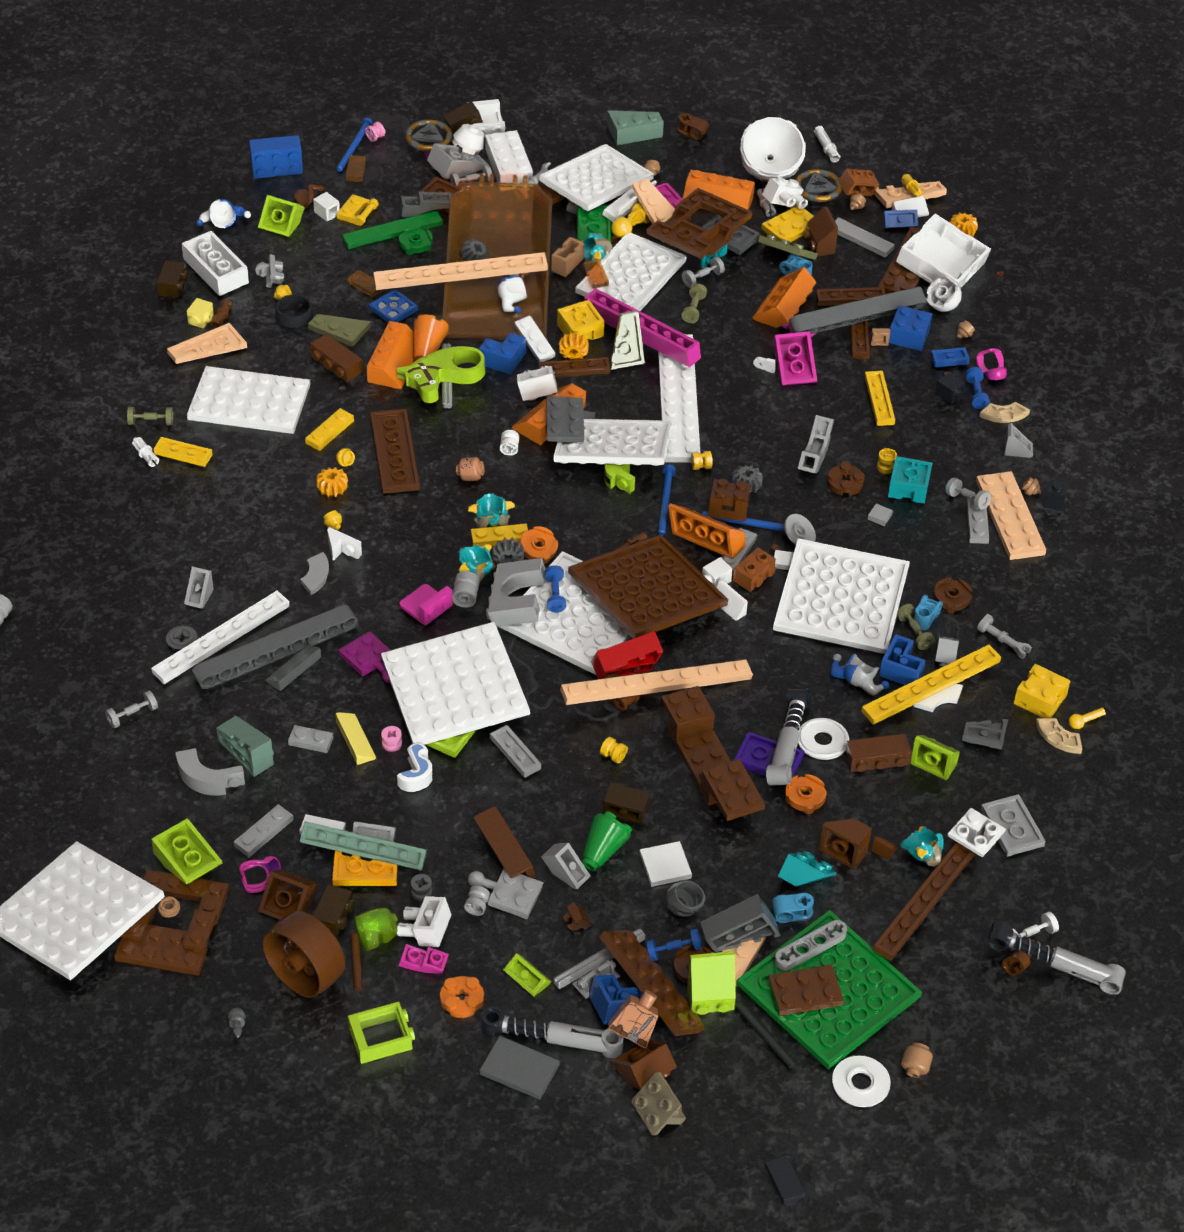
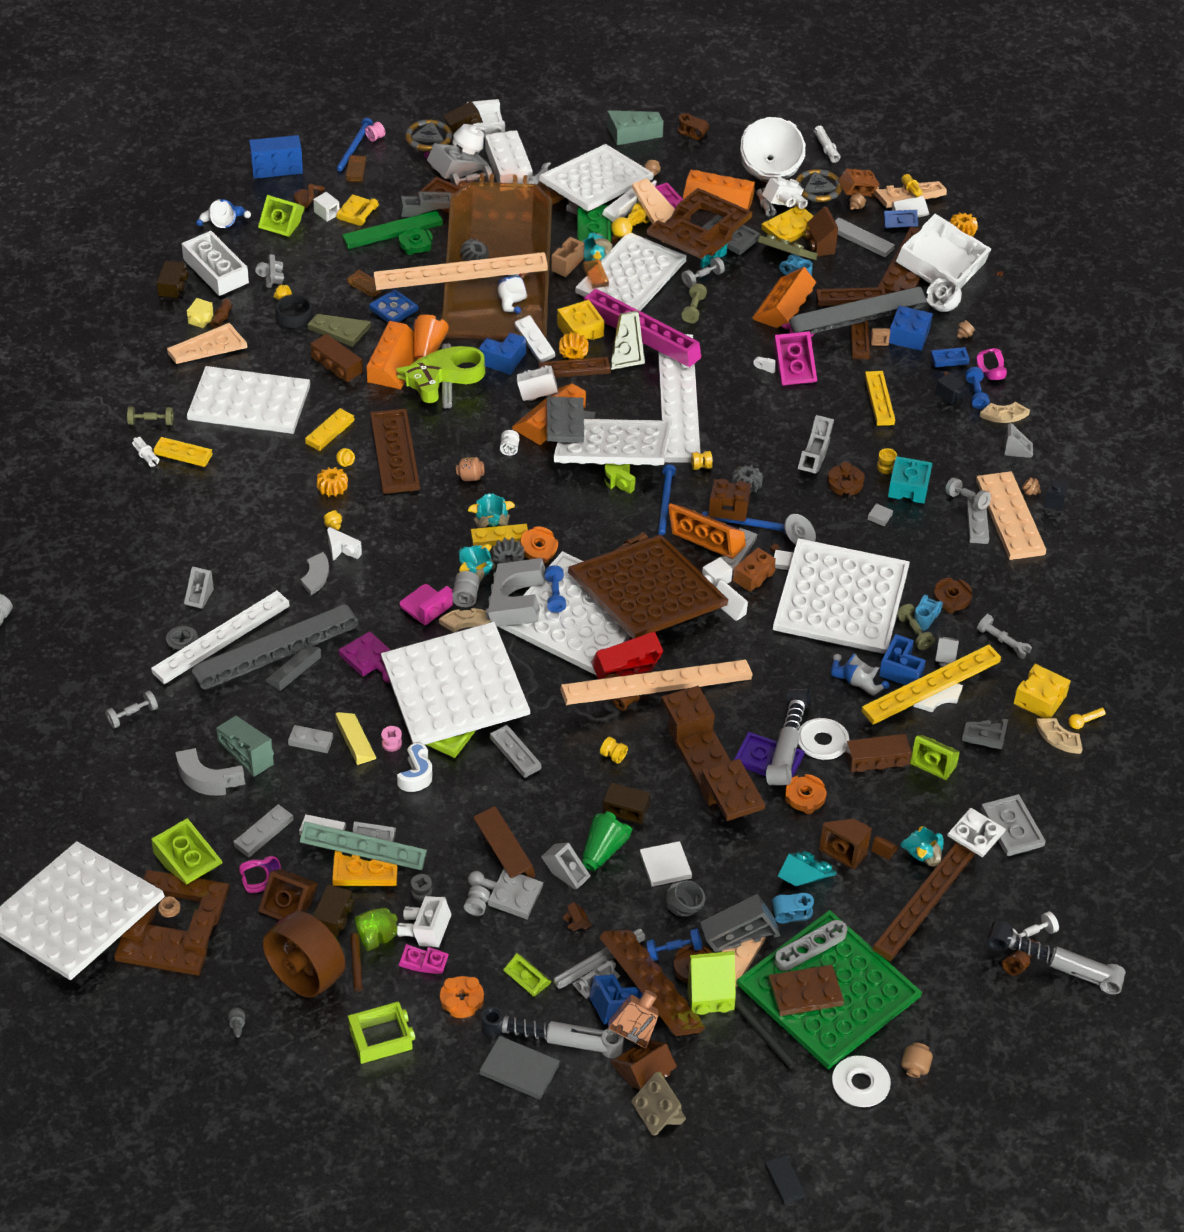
(461, 619): none -> tan tile

